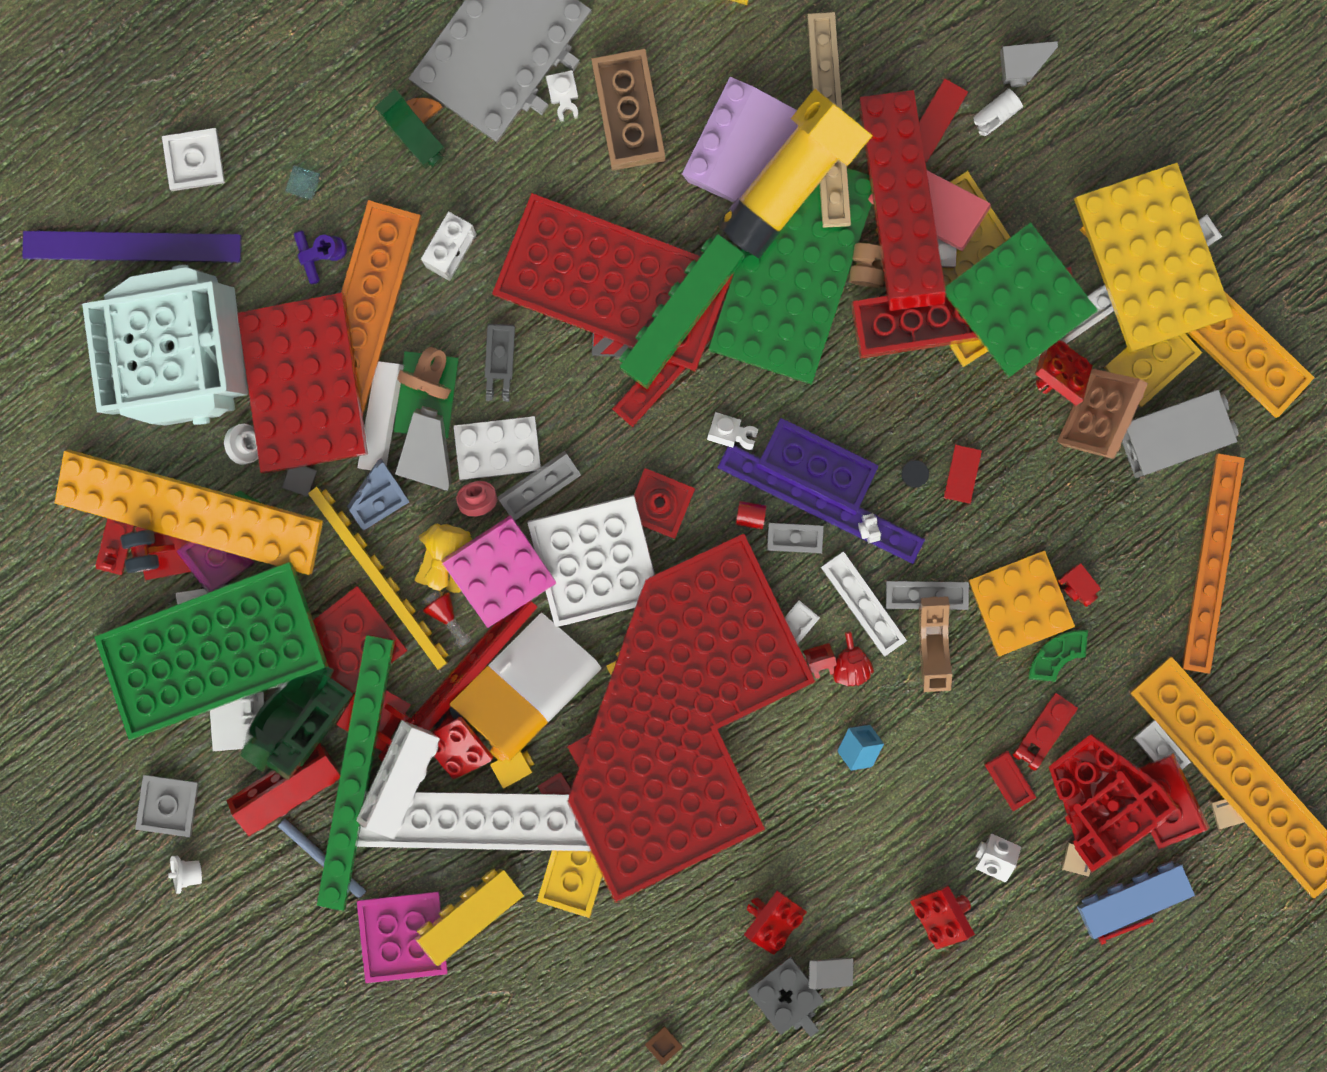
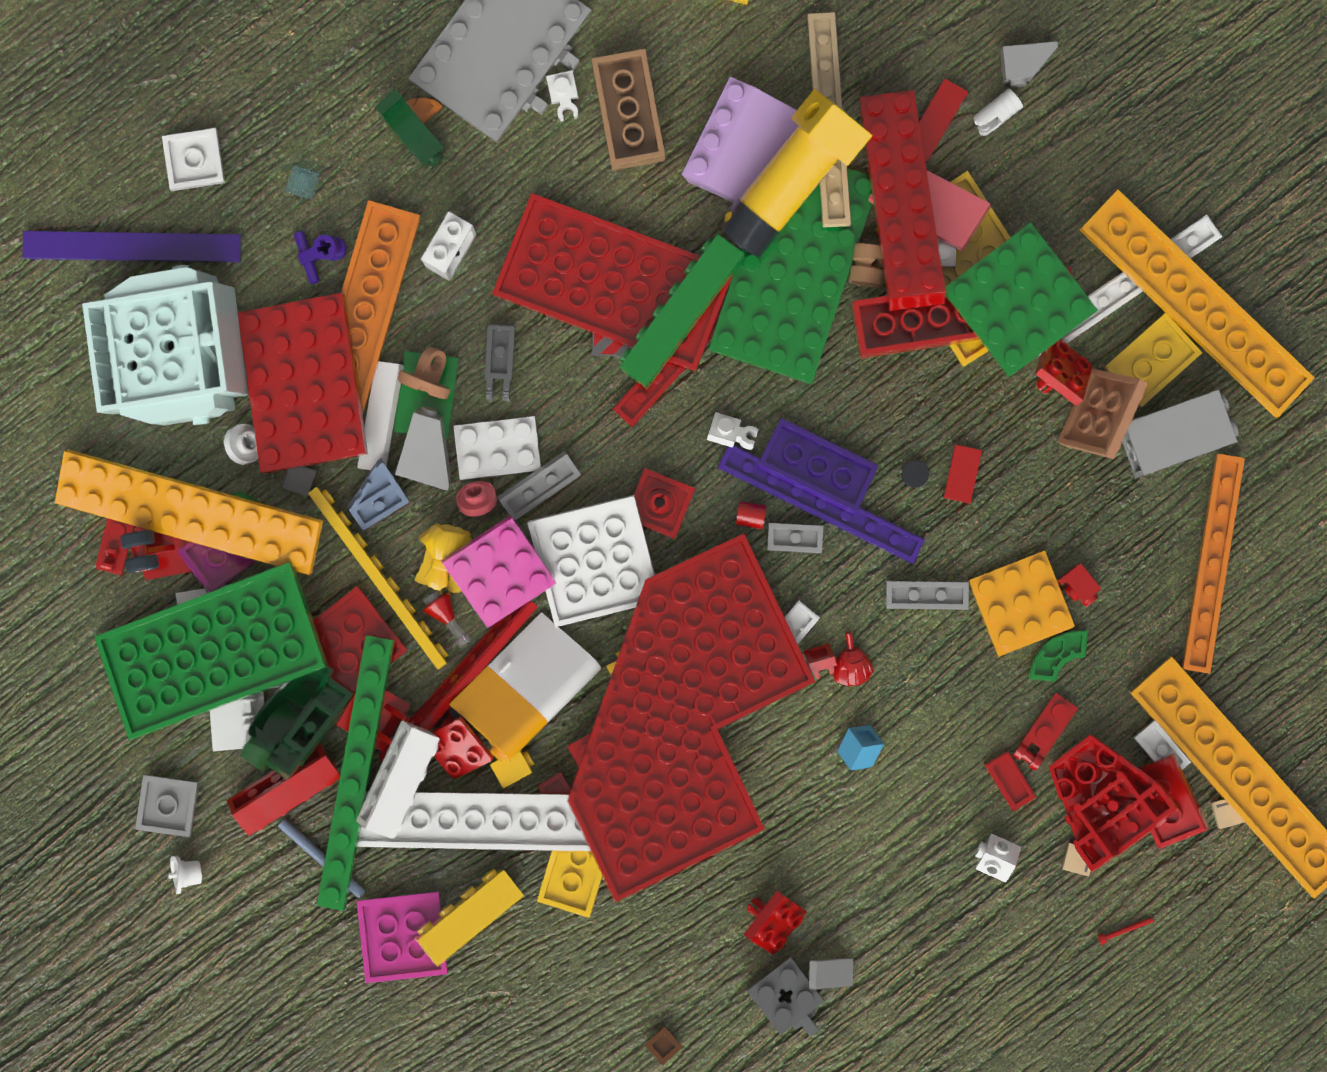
(863, 604): white plate -> none
(869, 528): white plate -> none
(934, 644): medium nougat arch -> none
(943, 916): red plate -> none
(1135, 900): medium blue brick -> none
(1153, 257): yellow plate -> none

